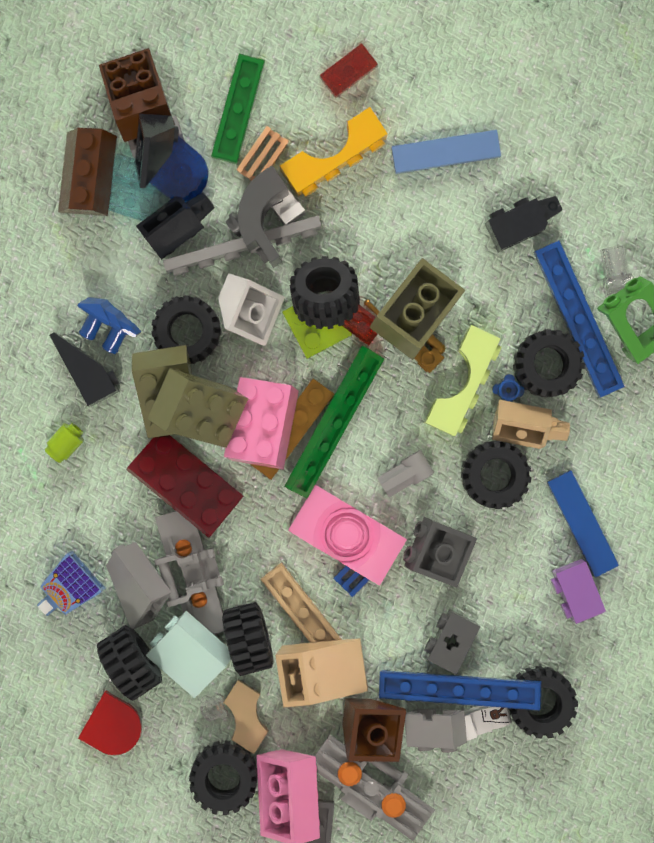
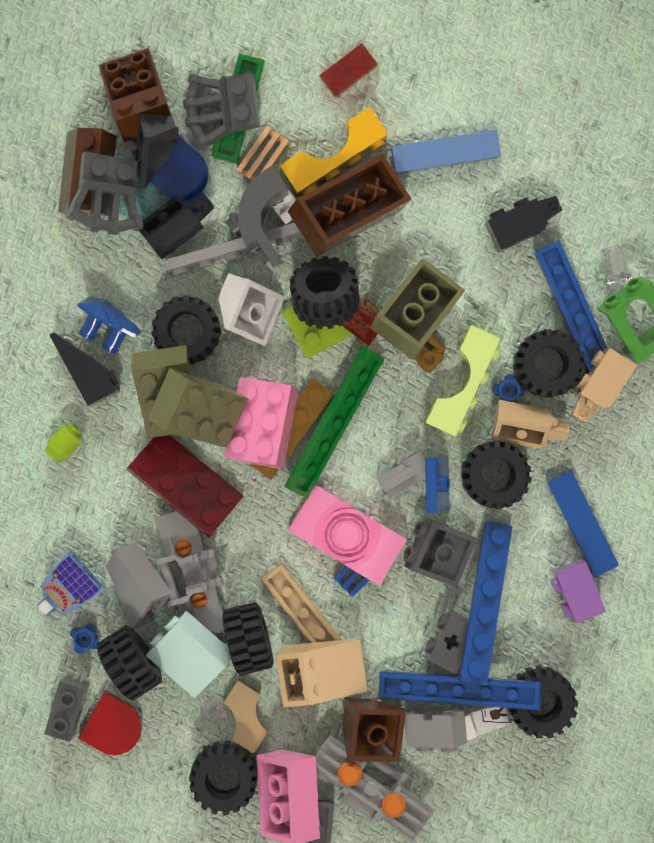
(67, 708): none -> dark grey brick
(77, 635): none -> blue plate
(109, 176): none -> dark grey plate
(237, 102): none -> dark grey plate
(349, 205): none -> reddish brown brick
(437, 484): none -> blue plate
(485, 603): none -> blue plate
(602, 384): none -> tan hinge

